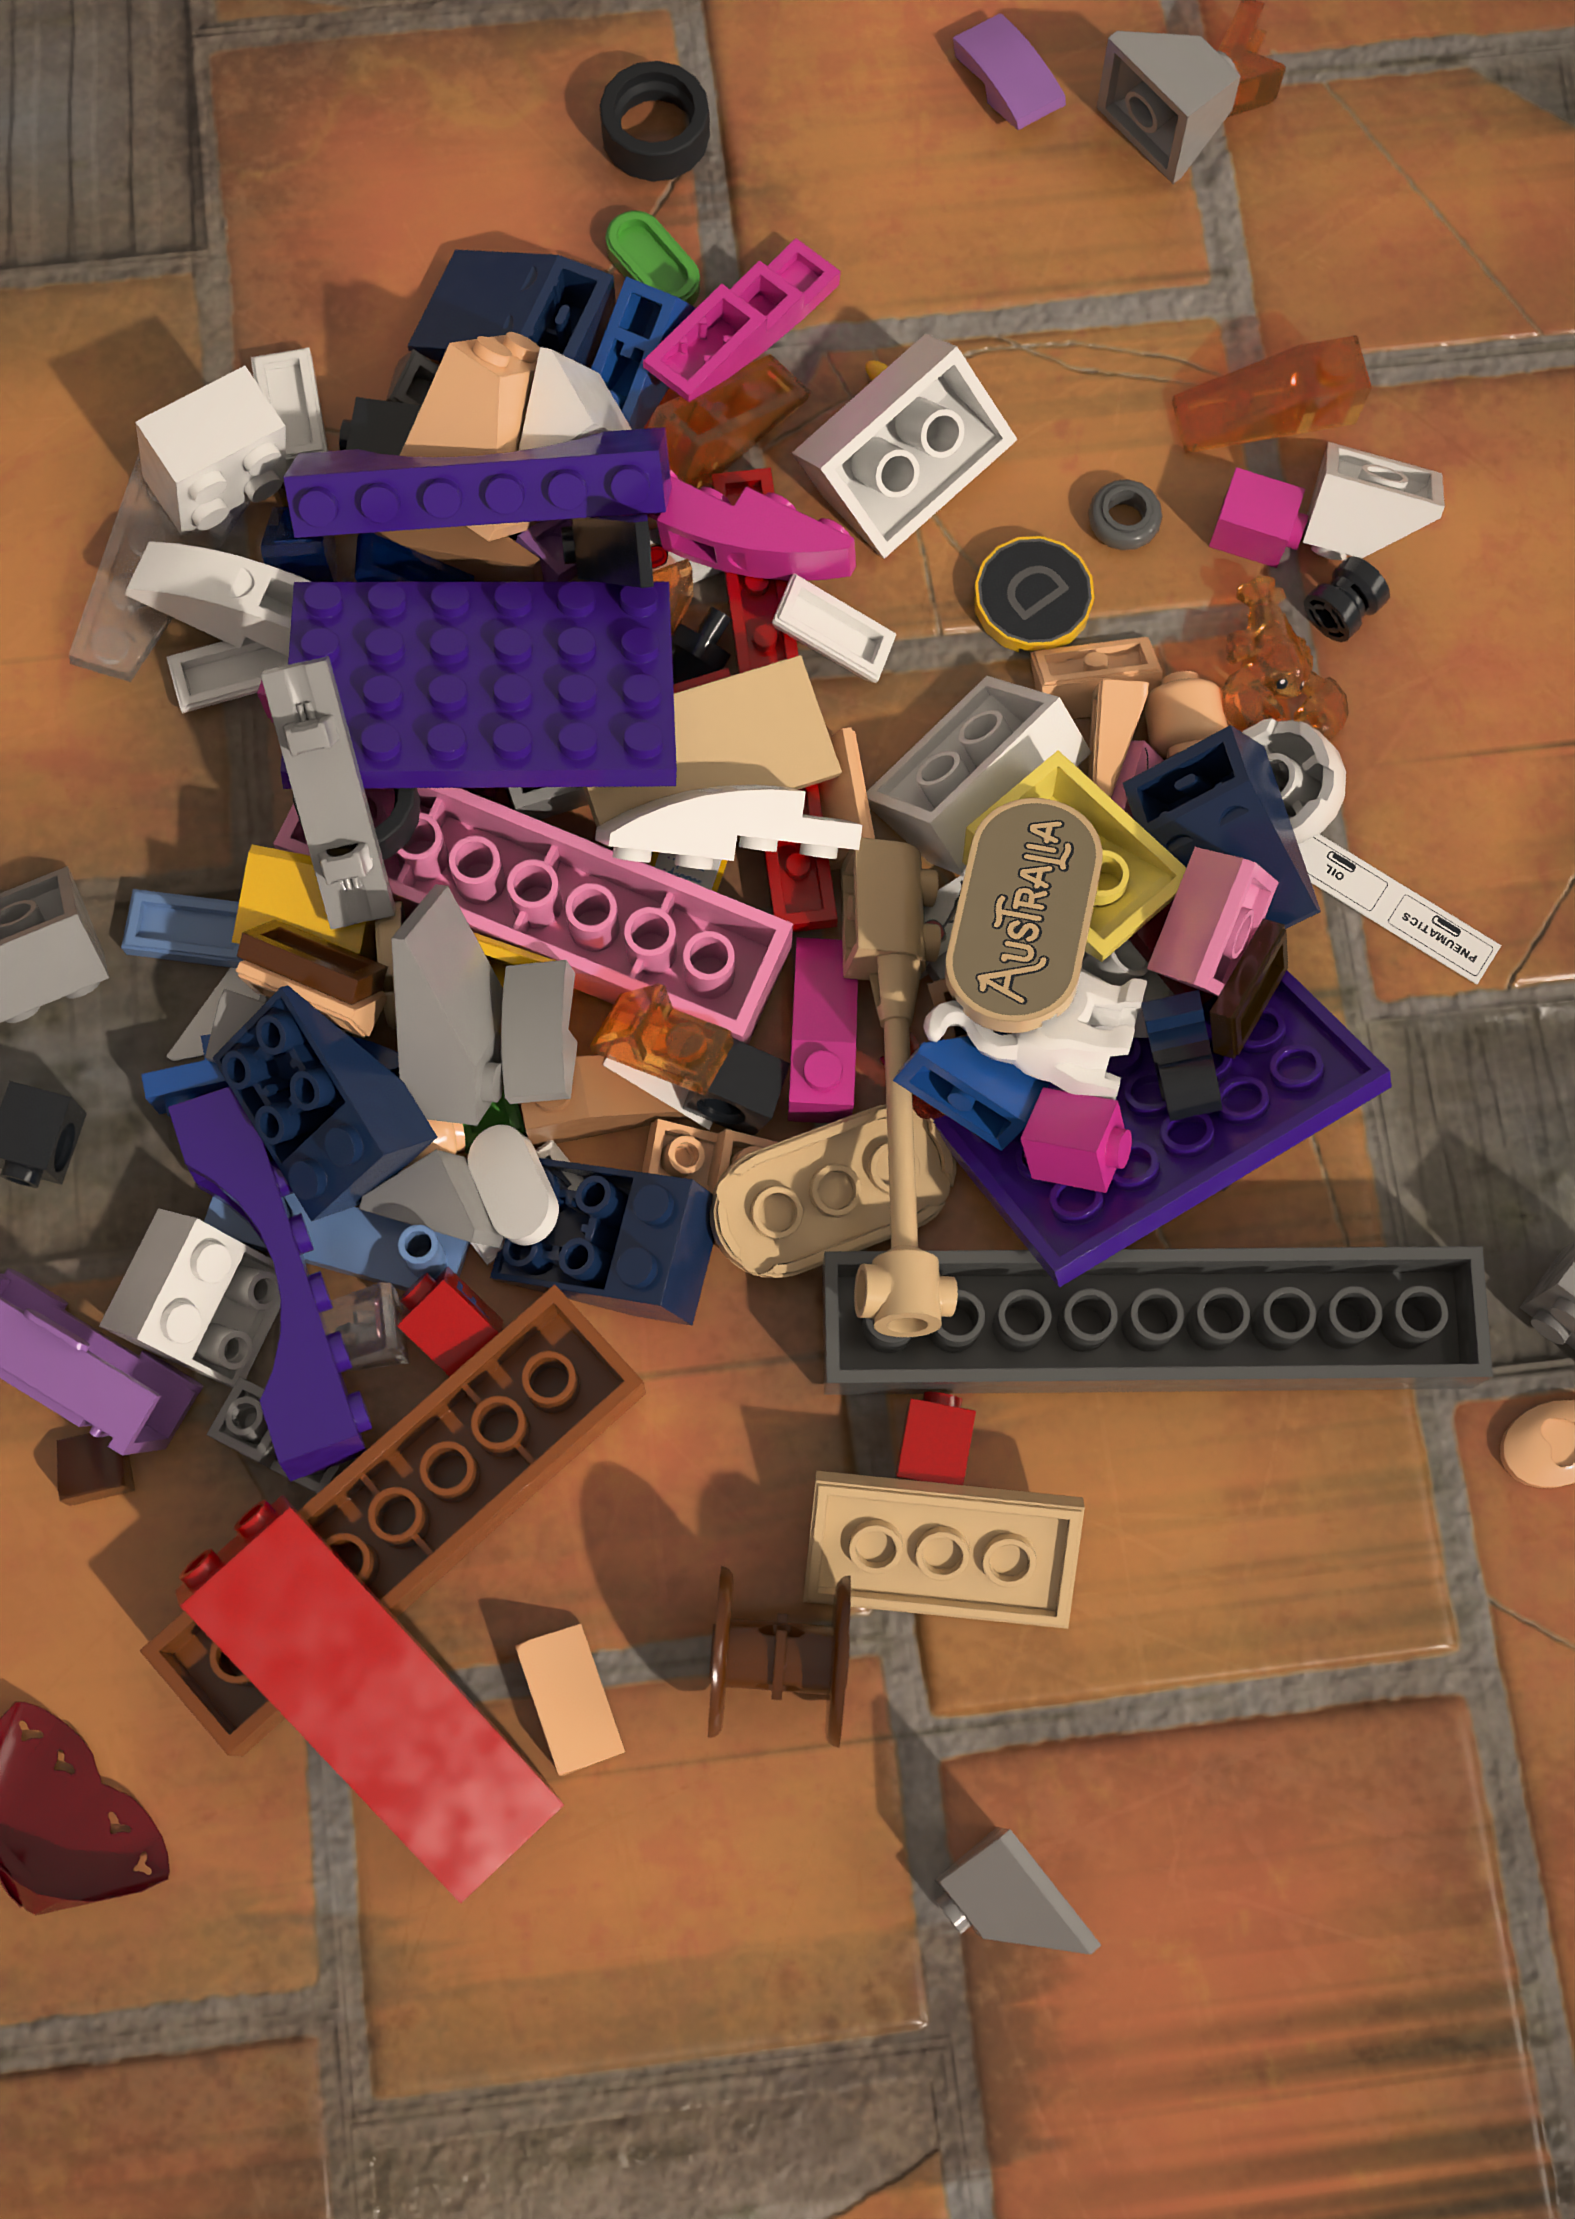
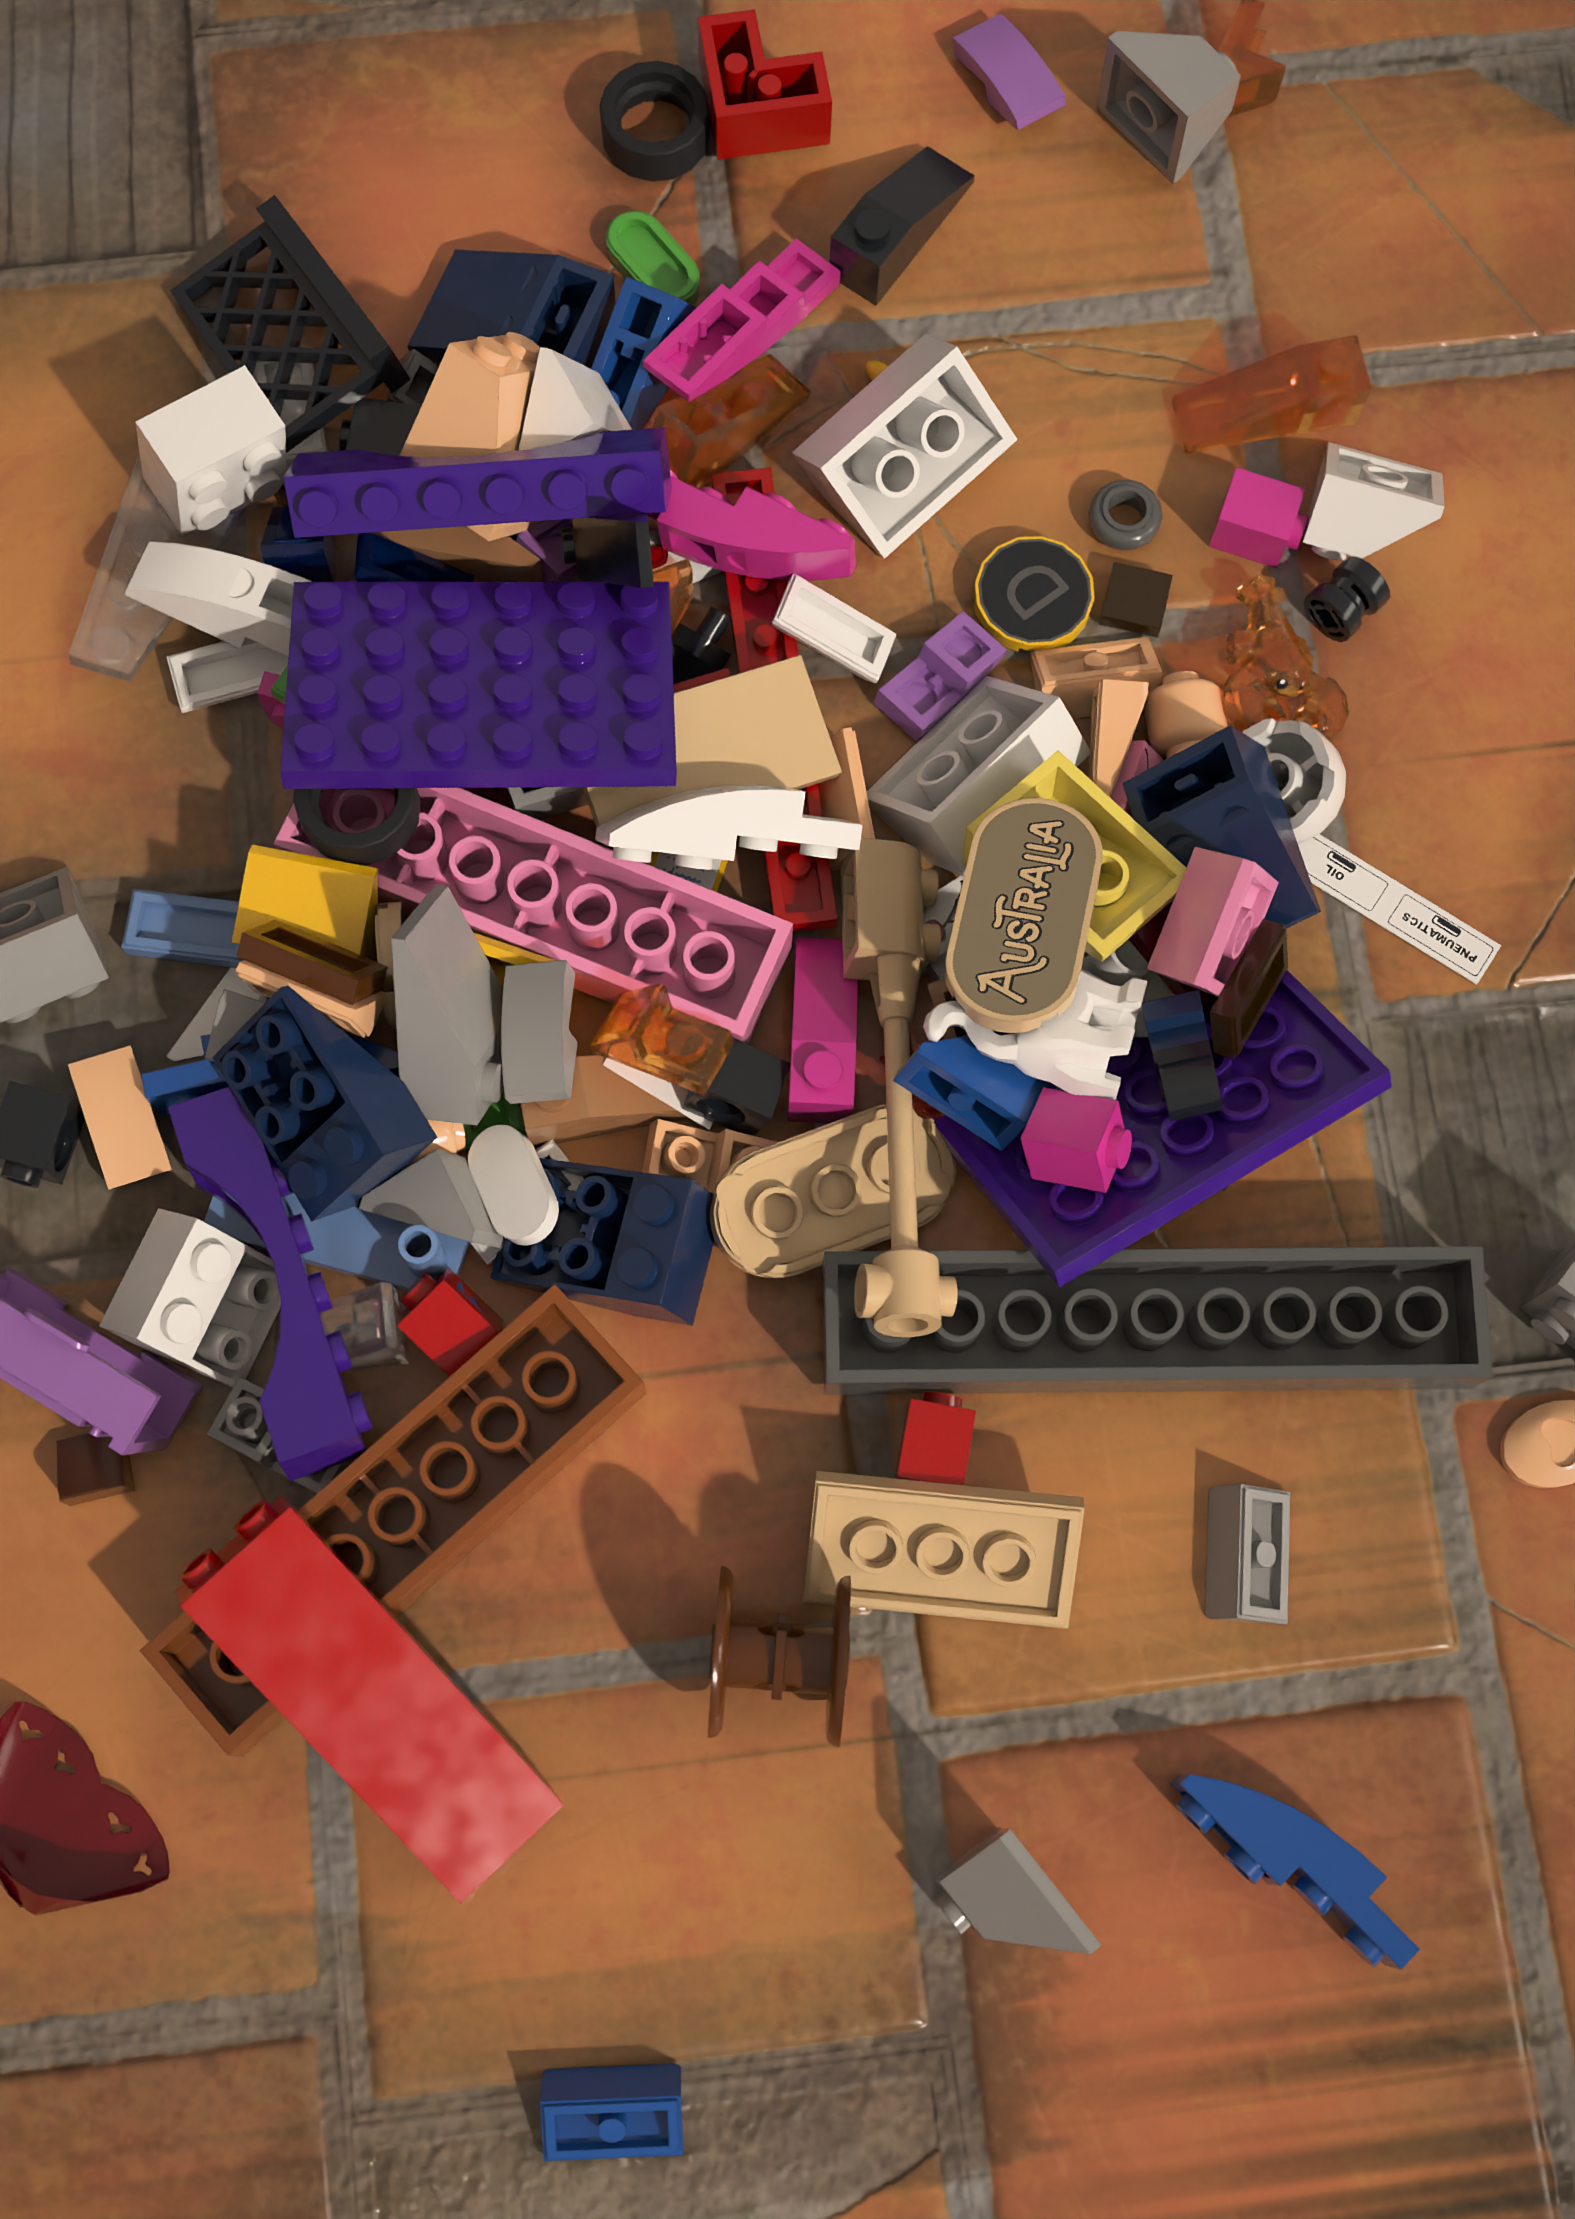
(119, 1117): none -> light nougat slope
(317, 287): none -> black fence
(328, 791): light grey hinge -> none
(570, 1699): light nougat slope -> none
(611, 2112): none -> blue slope
(756, 100): none -> red brick
(896, 222): none -> black slope
(940, 677): none -> medium lavender slope
(1136, 599): none -> dark brown tile
(1247, 1554): none -> light grey slope
(1276, 1840): none -> blue slope

